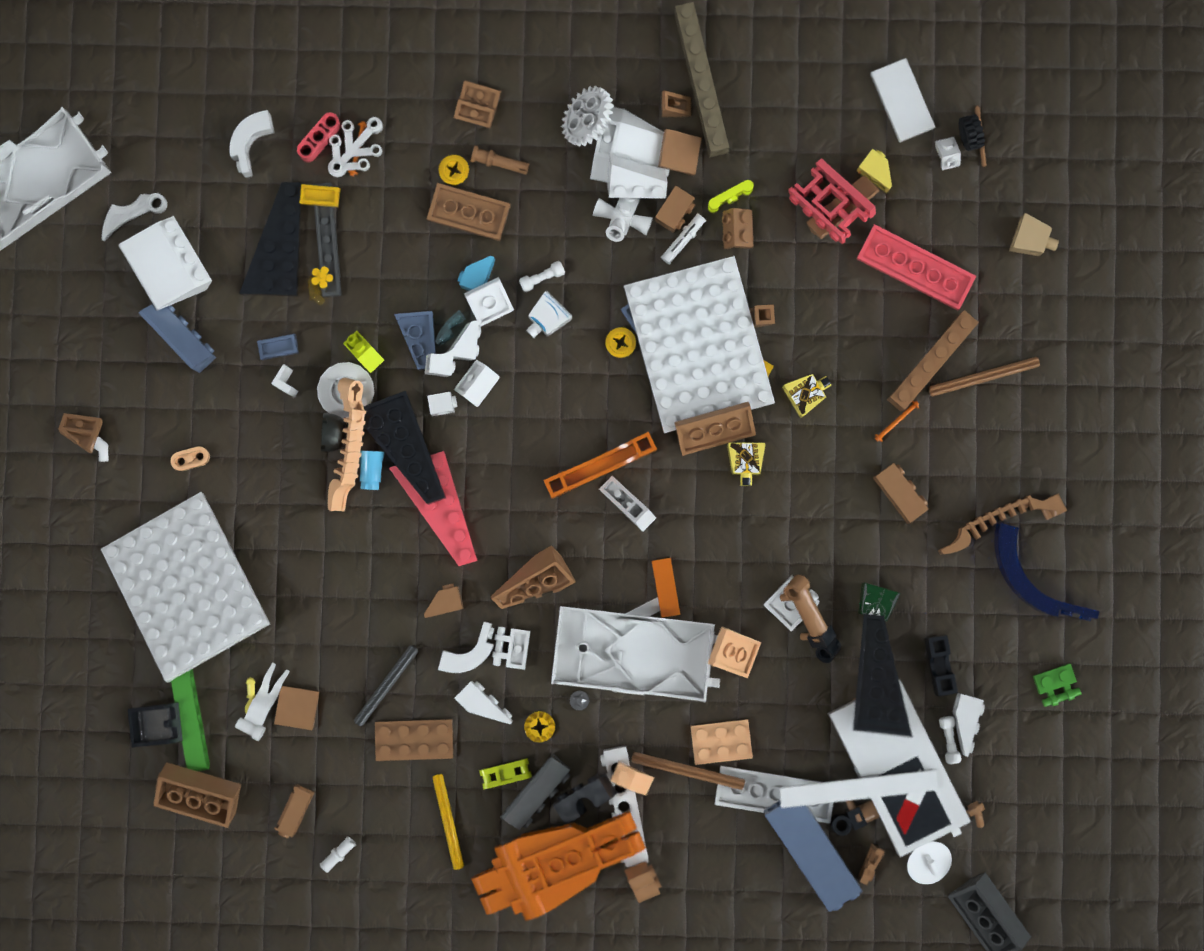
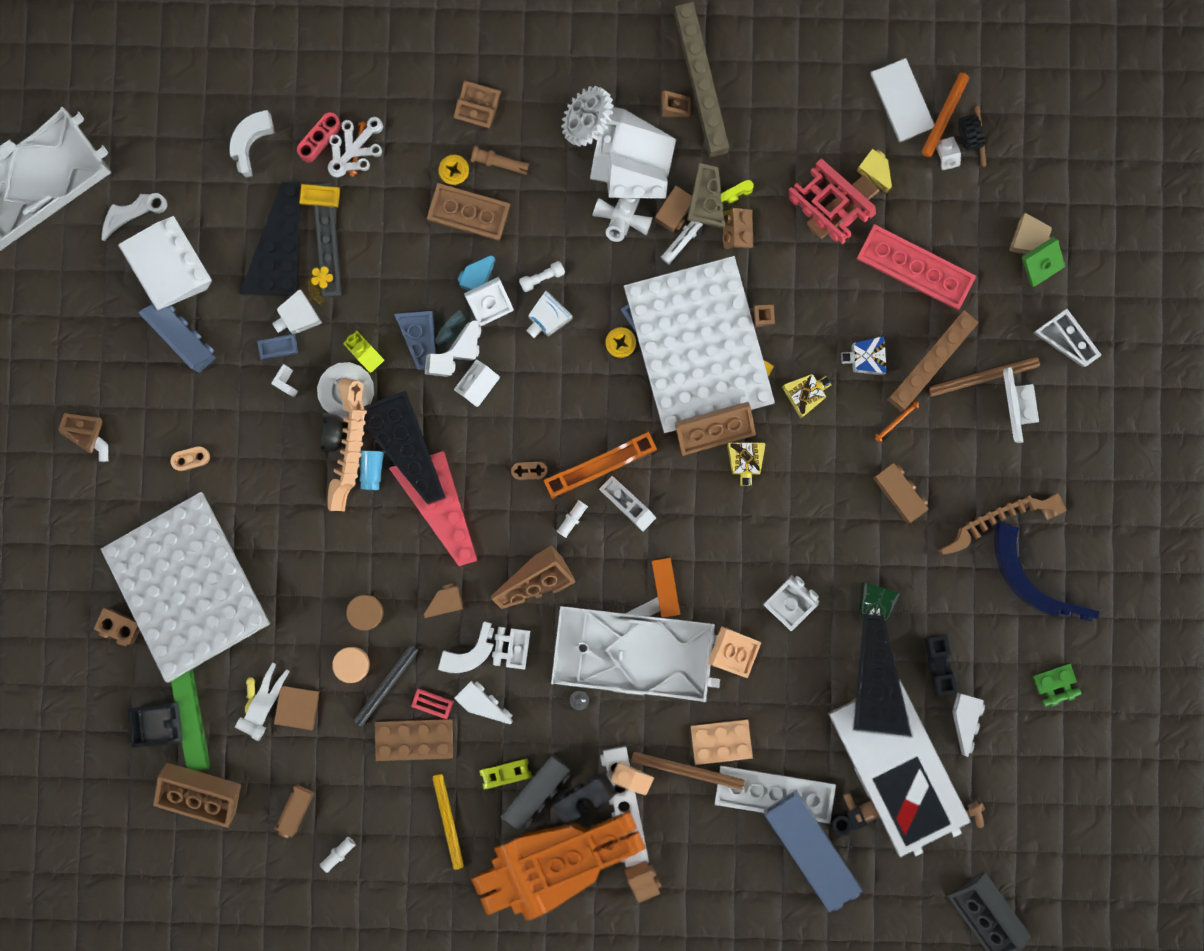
(119, 621): none -> medium nougat brick
(296, 314): none -> white torso
(351, 664): none -> light nougat head
(364, 612): none -> medium nougat head
(432, 695): none -> coral tile
(442, 403): white brick -> none
(528, 466): none -> medium nougat beam
(545, 719): yellow gear -> none
(572, 518): none -> white pin
(679, 152): medium nougat tile -> none
(706, 197): none -> dark tan wing
(820, 635): medium nougat piece -> none
(858, 788): white tile -> none
(867, 356): none -> torso
(870, 863): medium nougat wing -> none
(929, 863): white shield -> none
(945, 114): none -> orange axle
(952, 755): white piece -> none
(1021, 404): none -> white plate
(1043, 261): none -> bright green plate
(1069, 338): none -> white wedge

